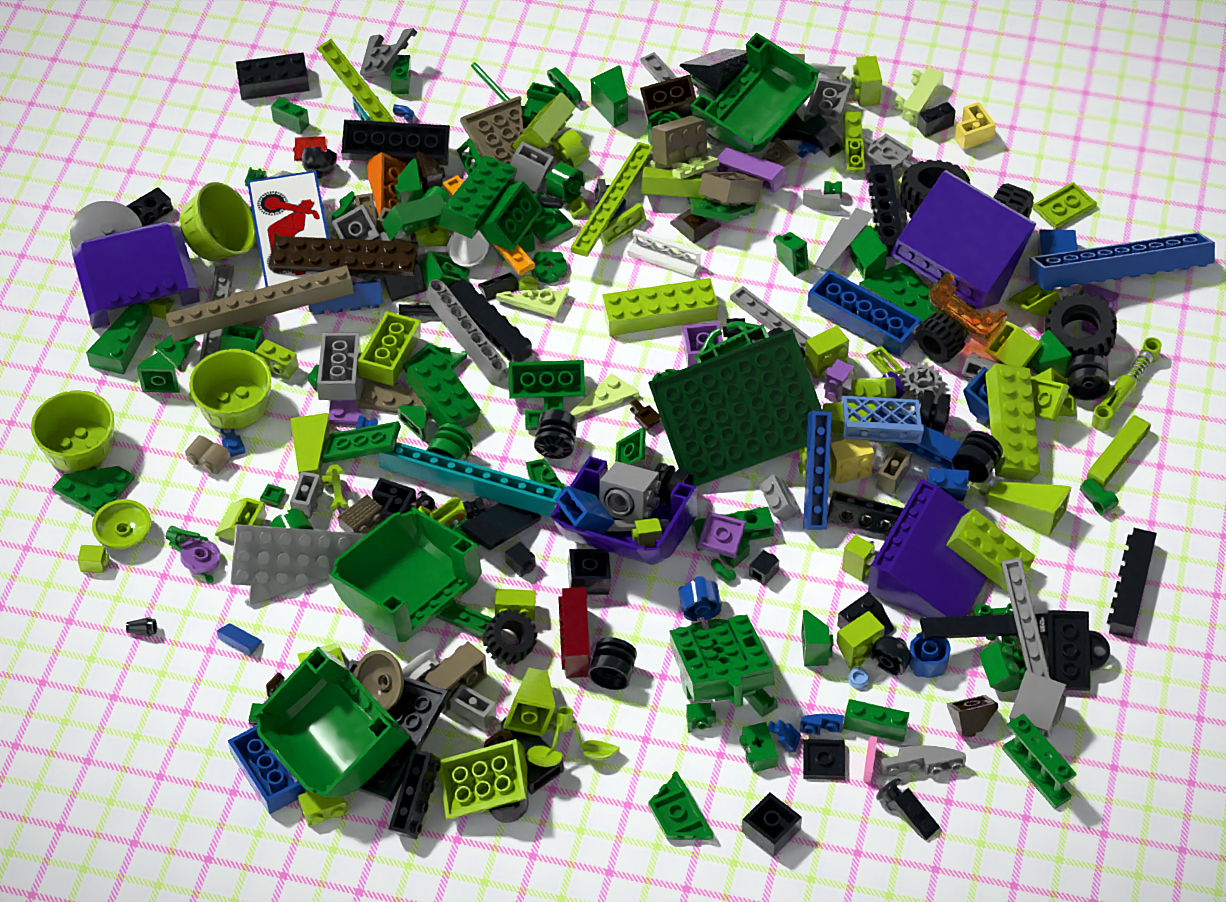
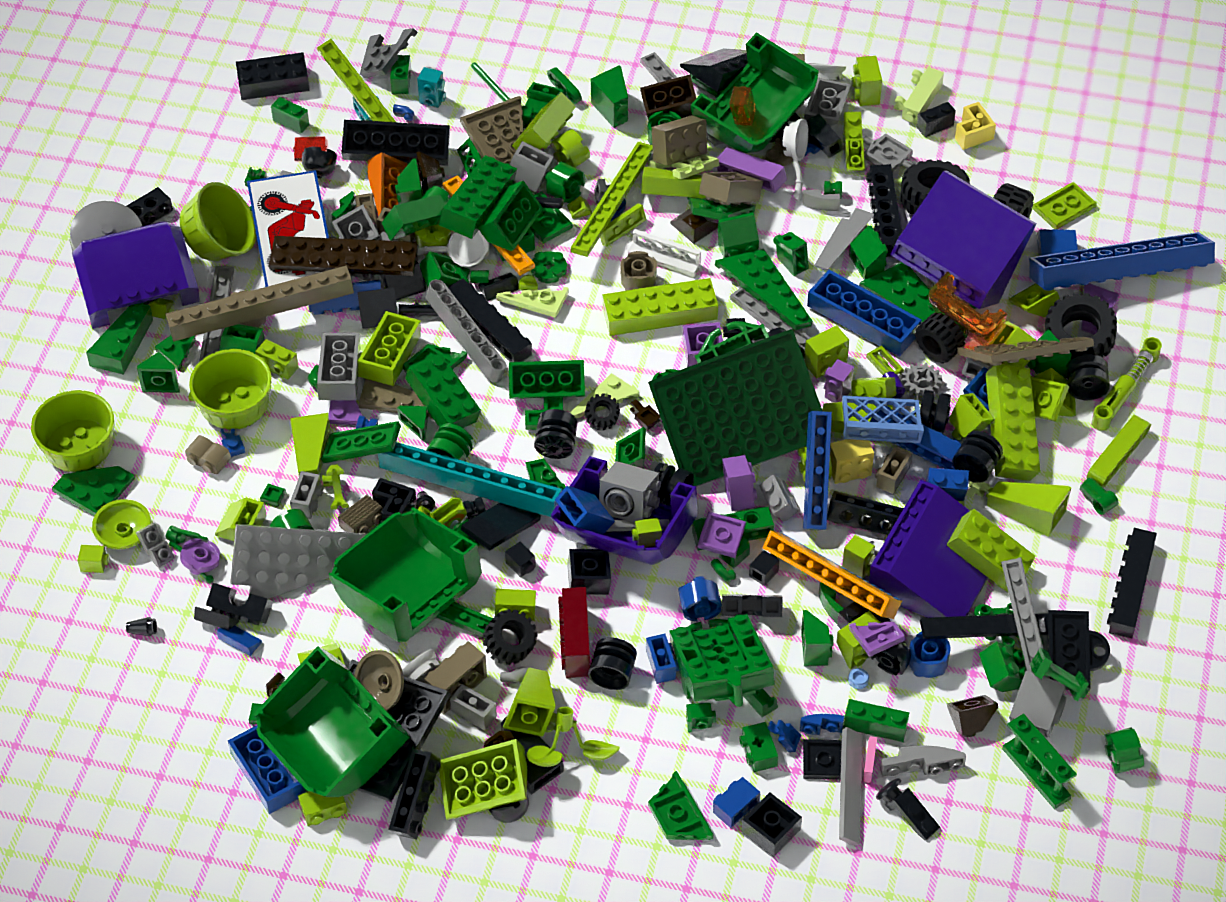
(154, 545): none -> light grey slope
(214, 618): none -> black slope
(223, 599): none -> black arch
(374, 305): none -> black tile
(431, 87): none -> teal brick
(479, 276): none -> green tile
(514, 676): none -> light grey arm
(607, 402): none -> black tyre
(638, 271): none -> dark tan brick
(661, 658): none -> blue brick
(736, 801): none -> blue brick
(737, 235): none -> green slope
(739, 483): none -> medium lavender brick
(742, 105): none -> clear orange brick
(752, 605): none -> black arch
(764, 282): none -> green wing
(796, 141): none -> white piece
(828, 600): none -> green slope
(832, 574): none -> light orange brick
(850, 787): none -> light grey tile
(877, 636): none -> medium lavender wing
(969, 416): none -> lime torso
(997, 353): none -> dark tan wing
(1043, 666): none -> green fence
(1124, 749): none -> green brick

